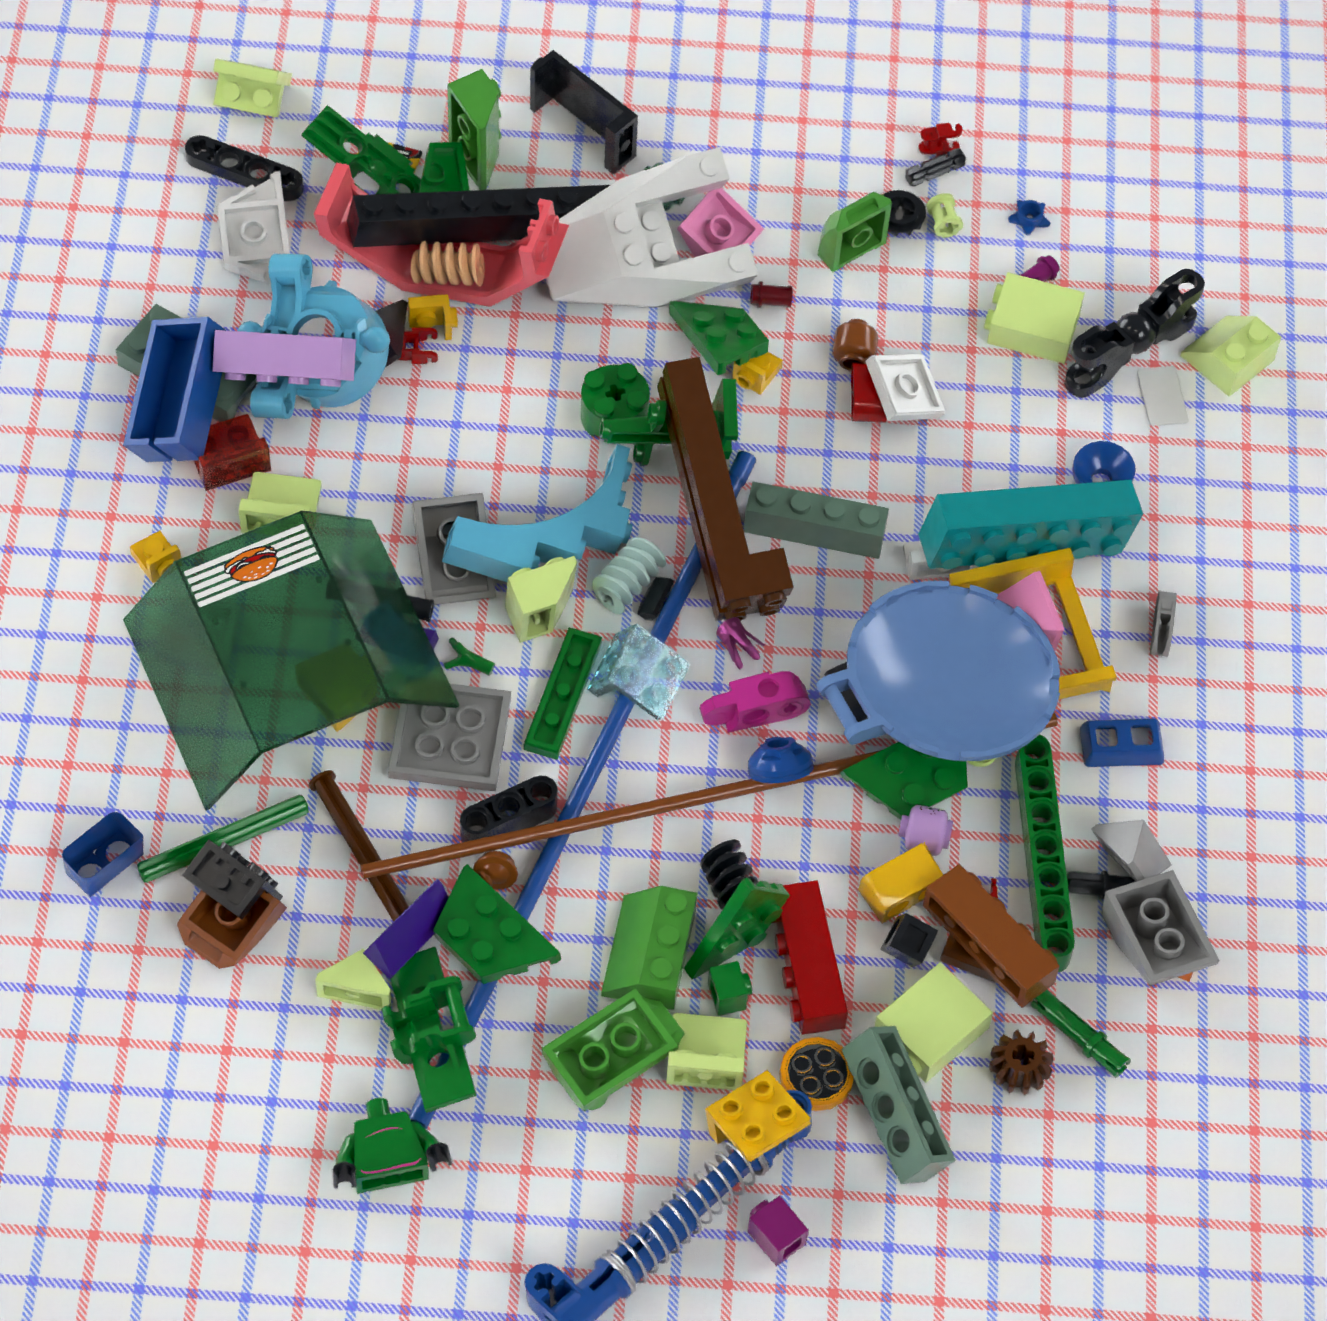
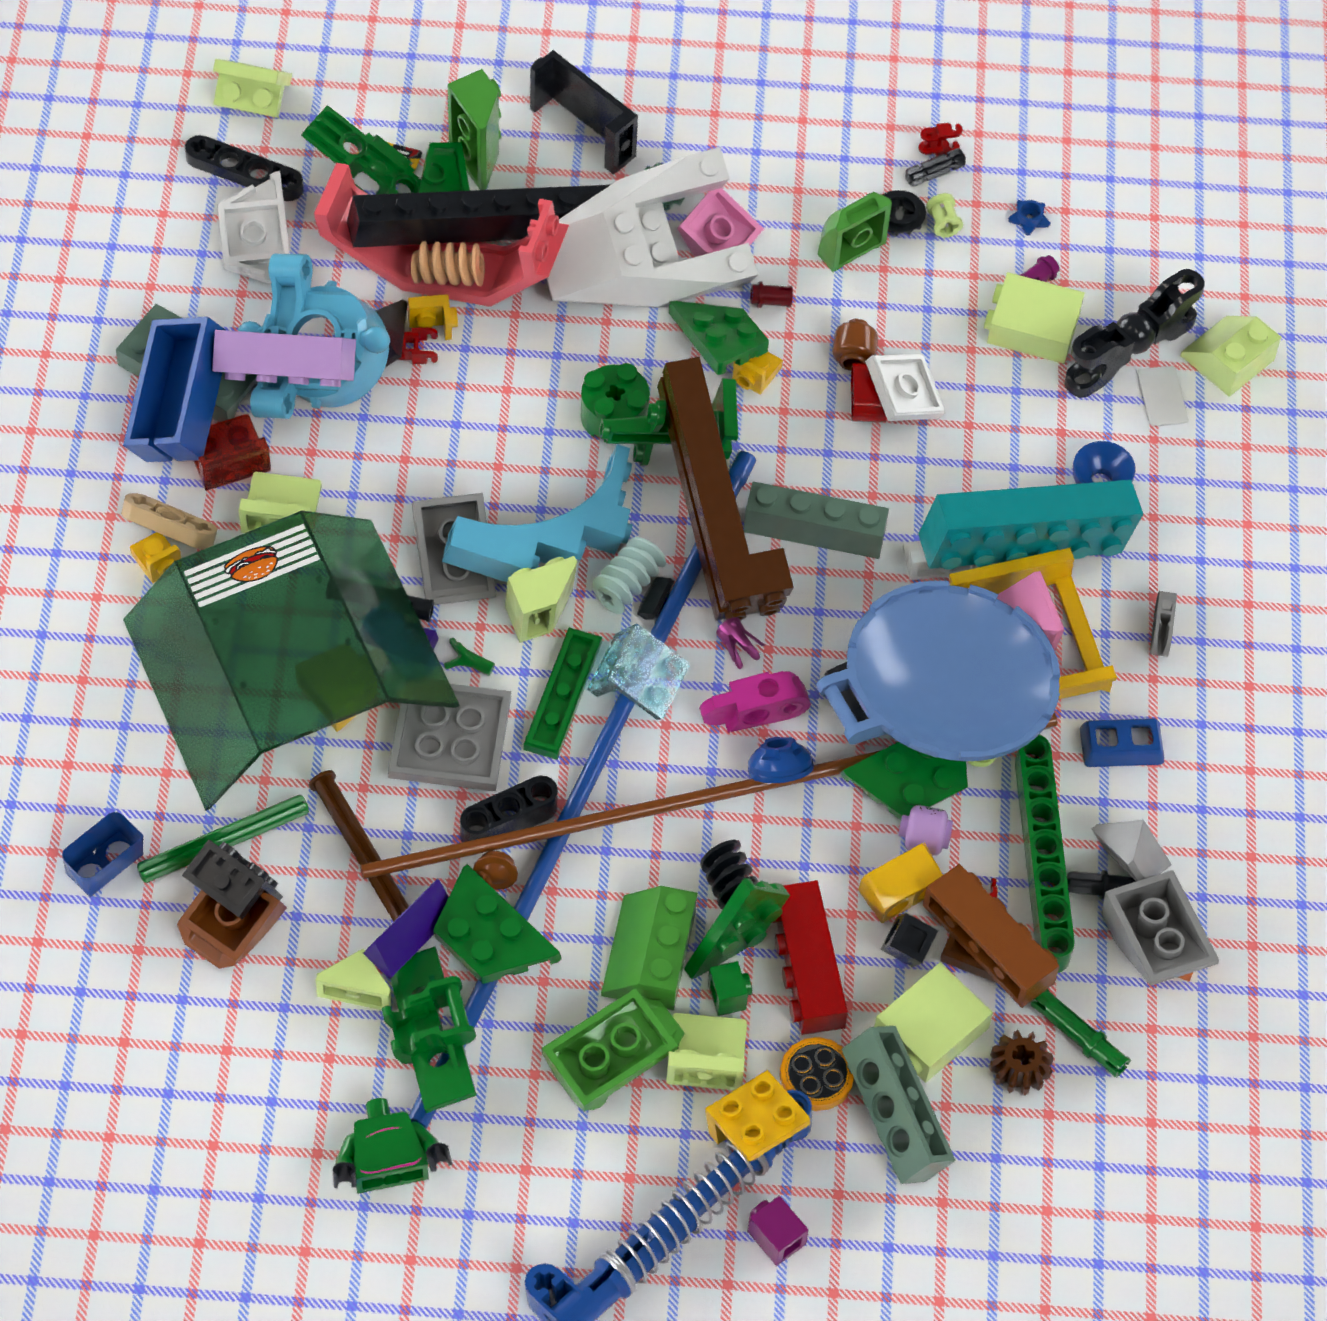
(169, 521): none -> tan beam

